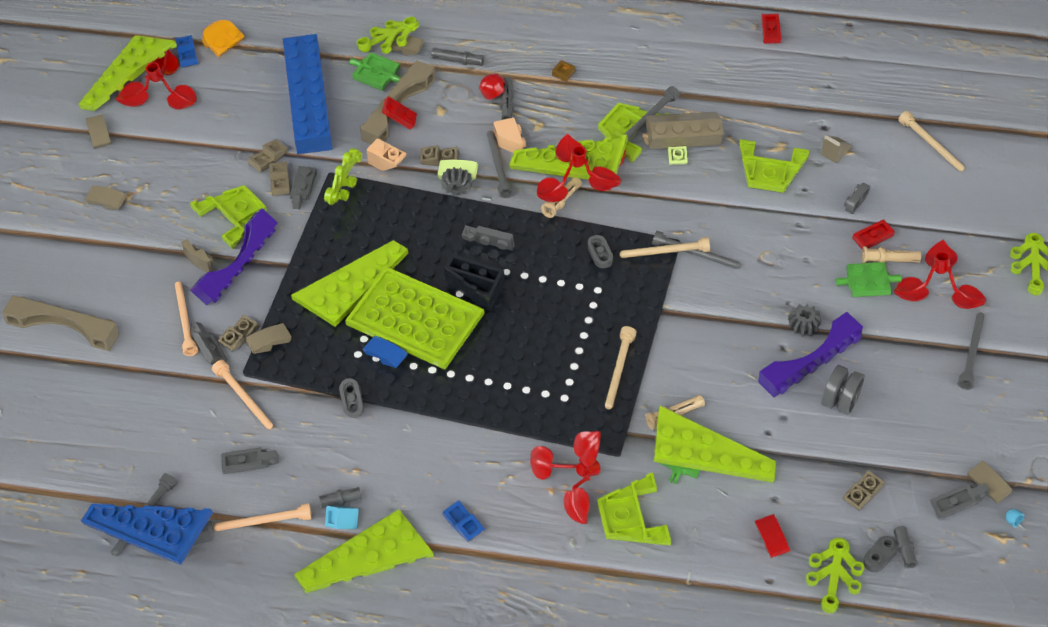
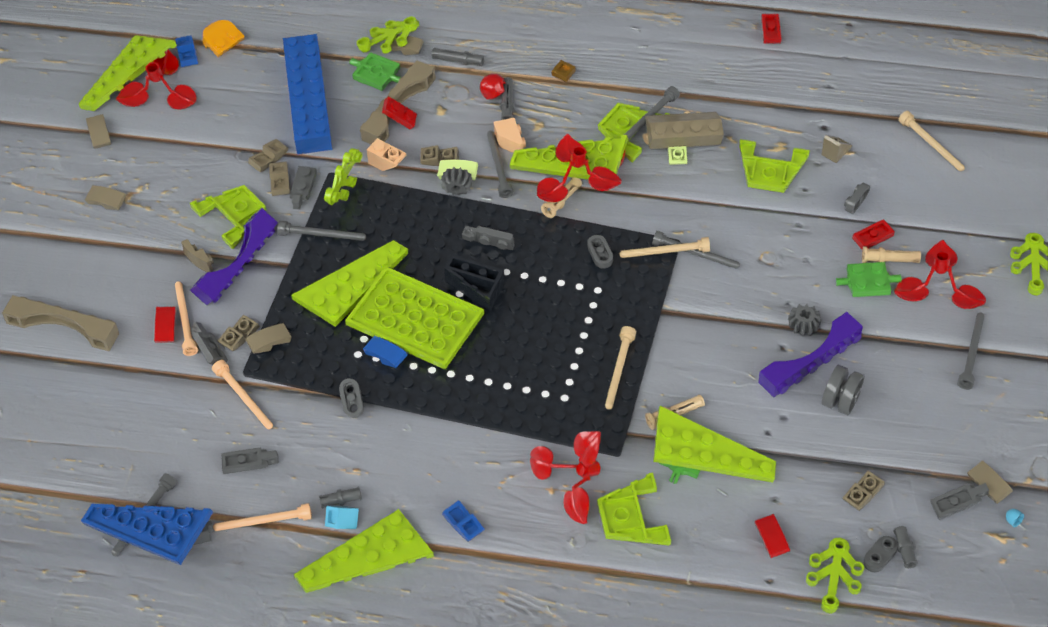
(165, 325): none -> red slope
(286, 228): none -> dark grey piece

